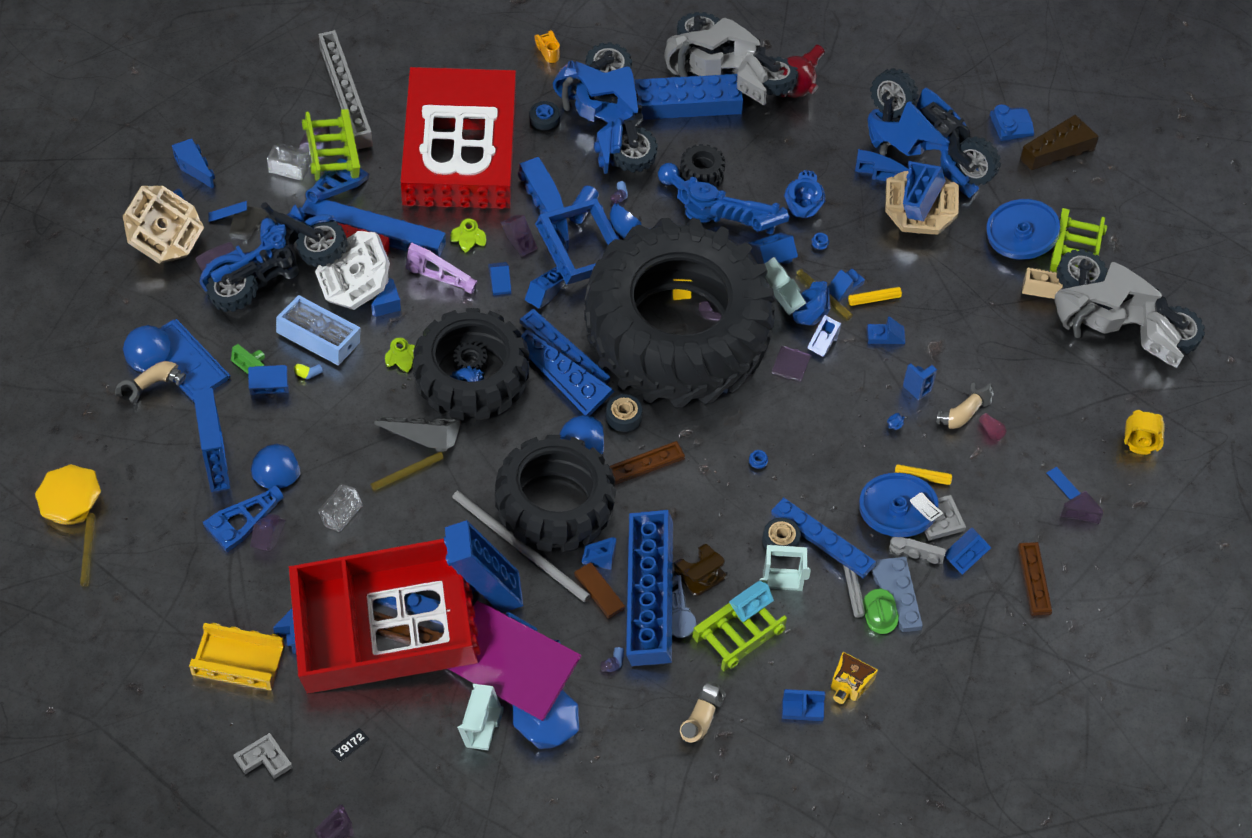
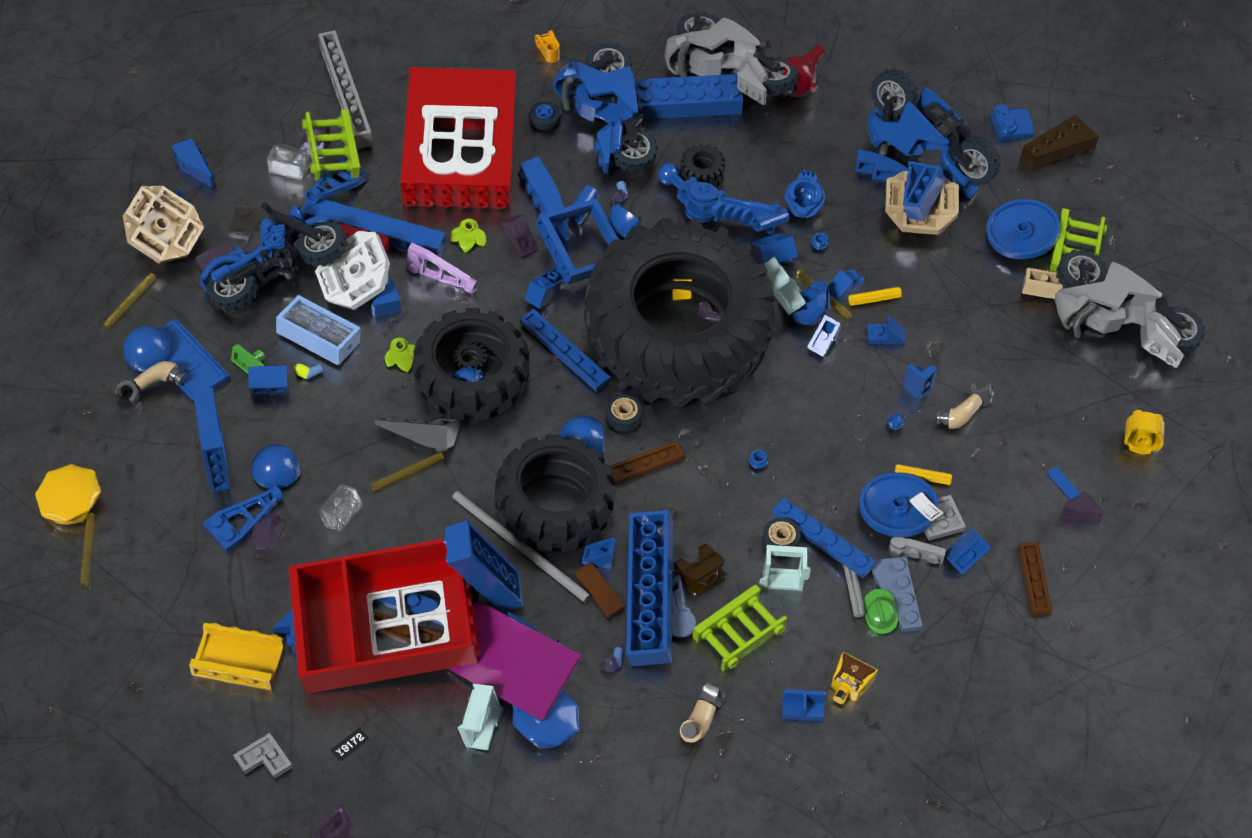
(129, 300): none -> clear yellow bar
(227, 211): blue sticker -> none
(500, 278): blue slope -> none
(574, 382): blue wing -> none
(752, 600): medium azure slope -> none
(791, 363): clear purple piece -> none
(994, 428): clear pink cone -> none

